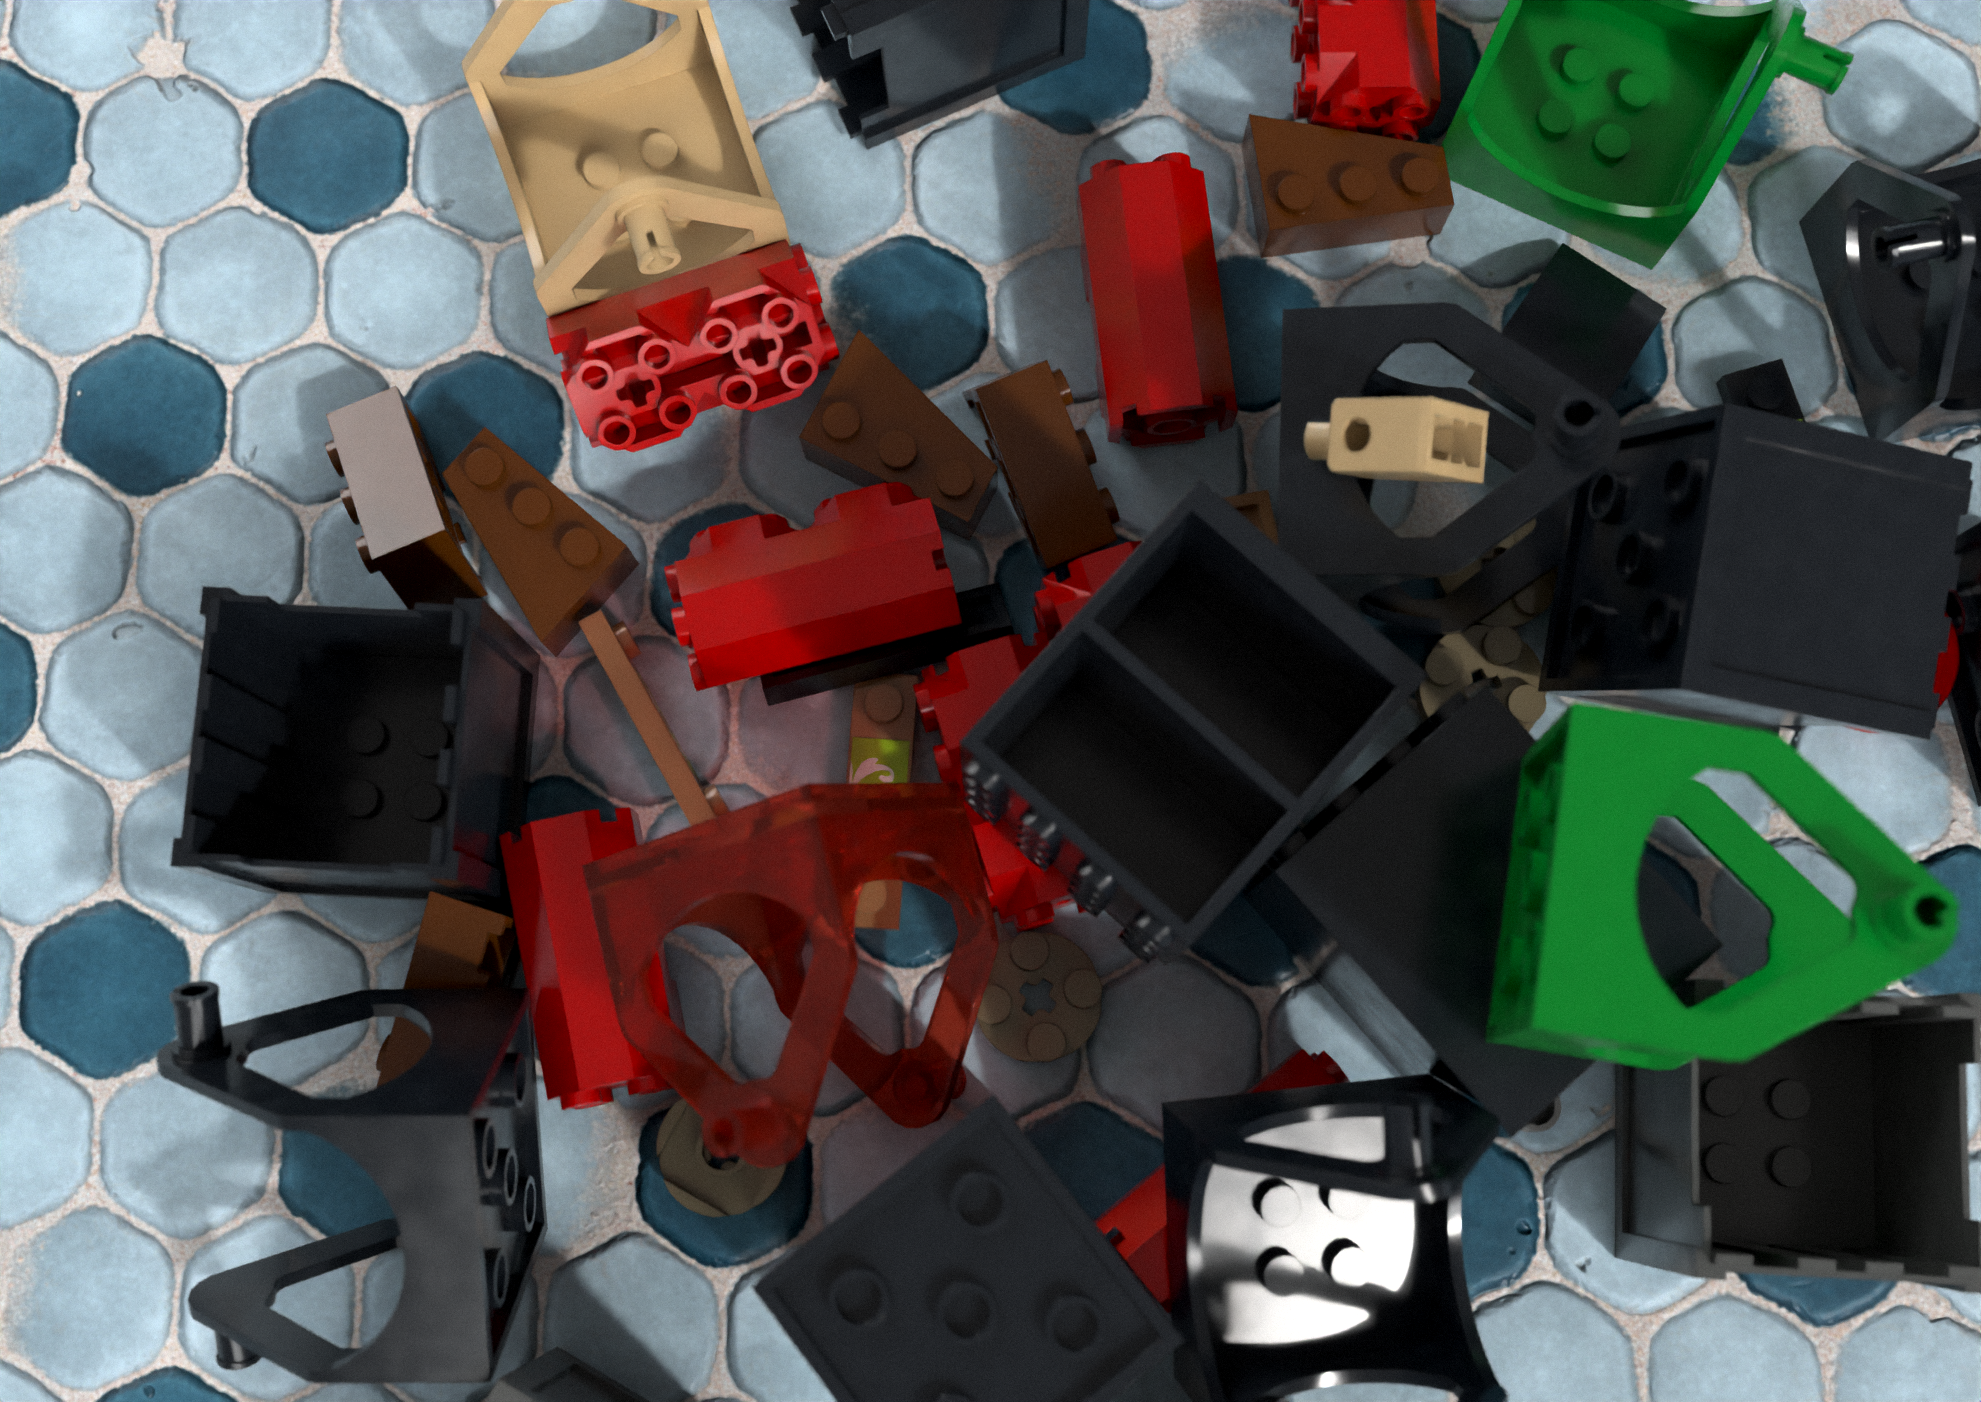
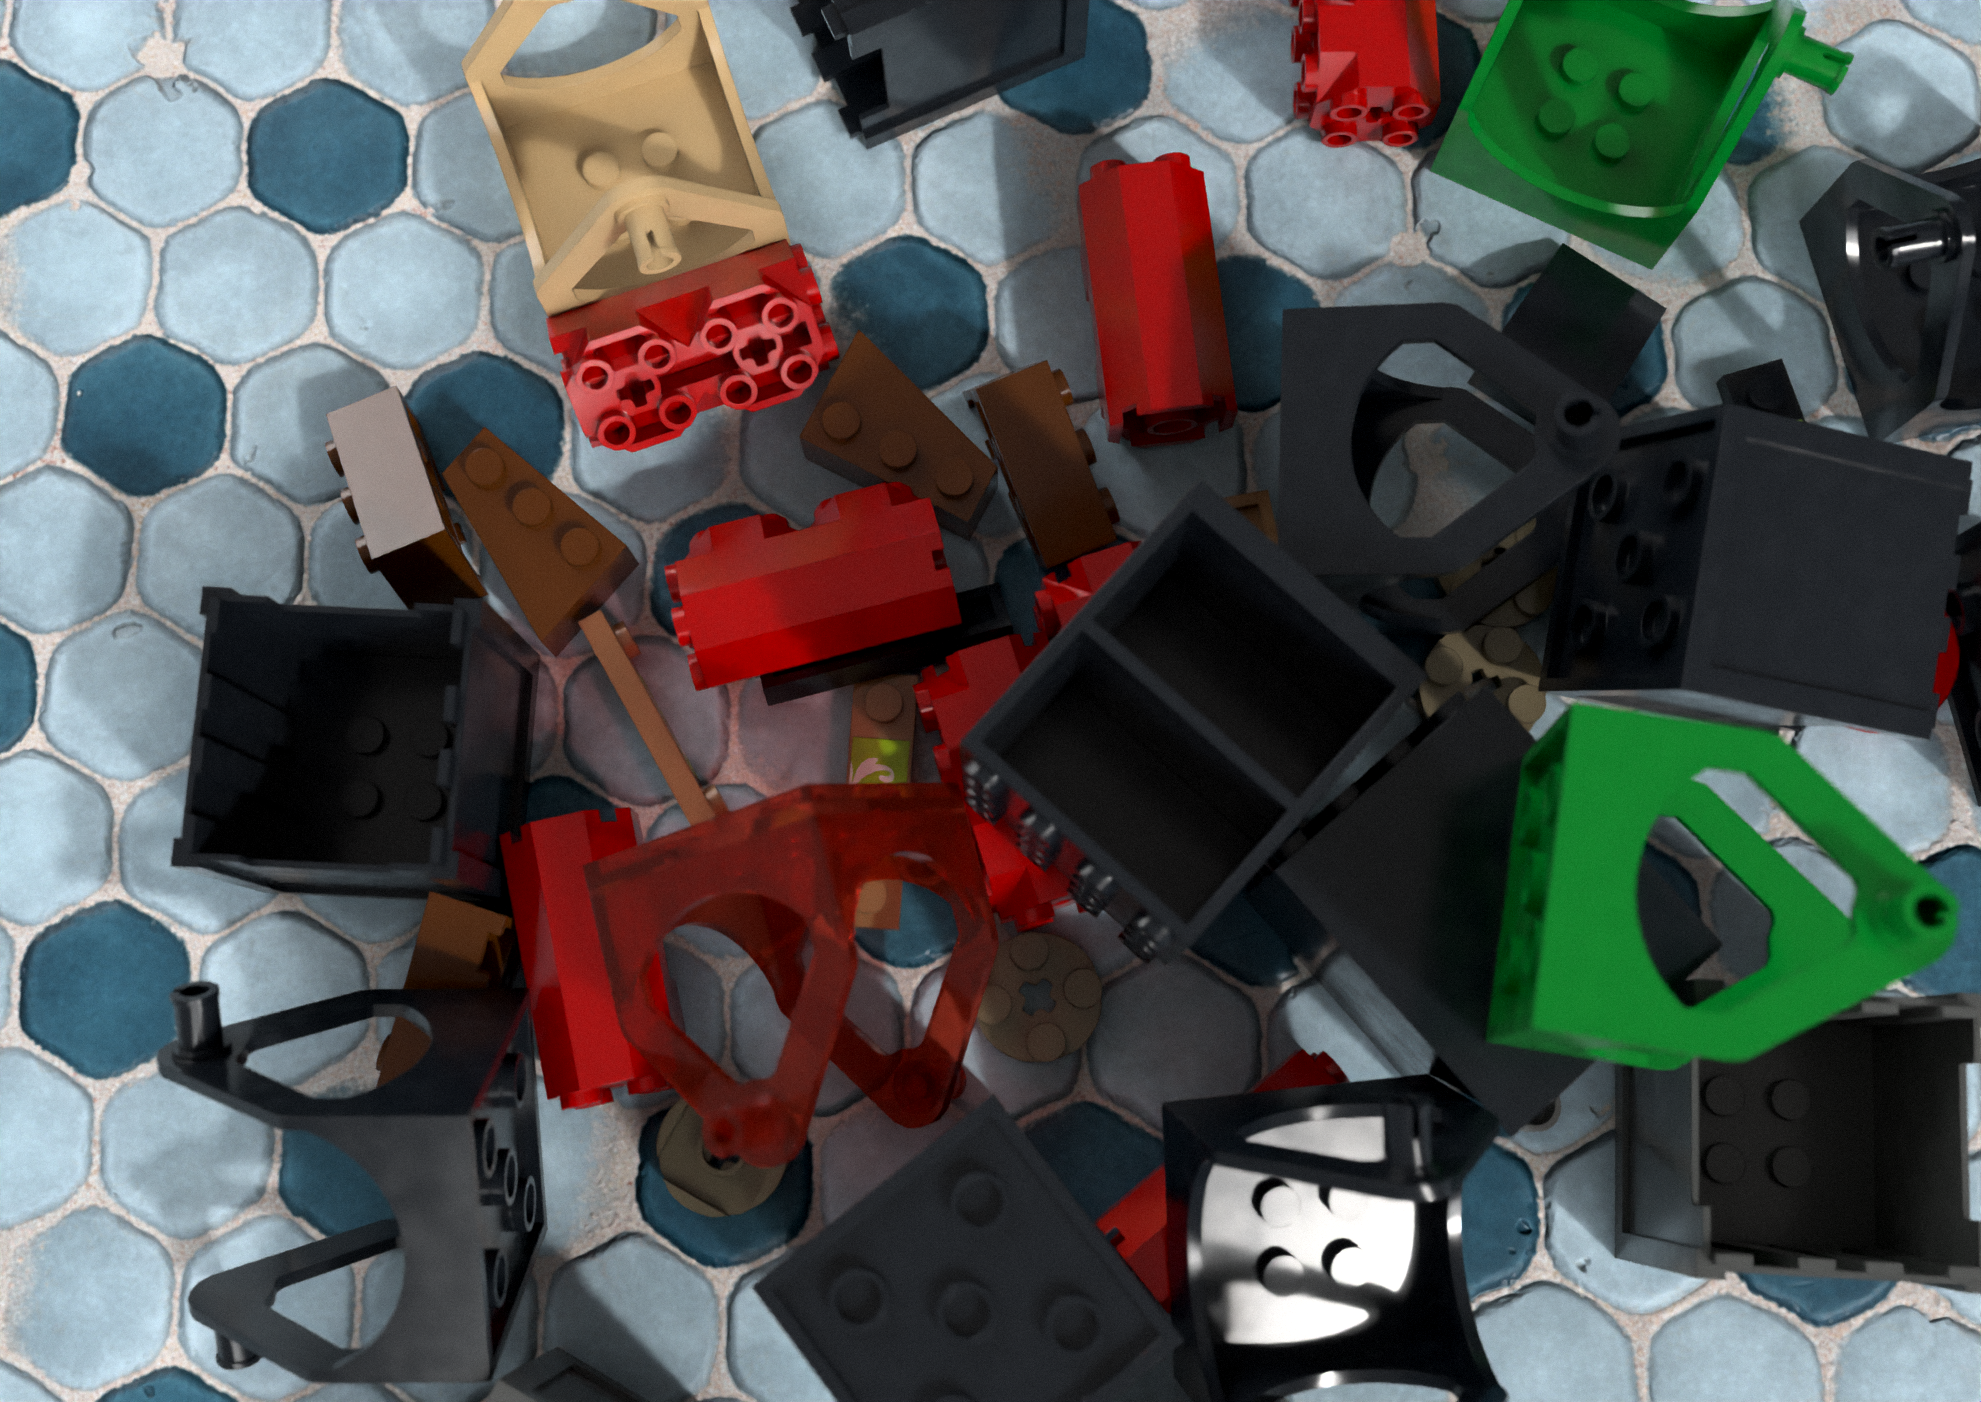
(1340, 187): reddish brown wedge -> none
(1401, 439): tan torso -> none

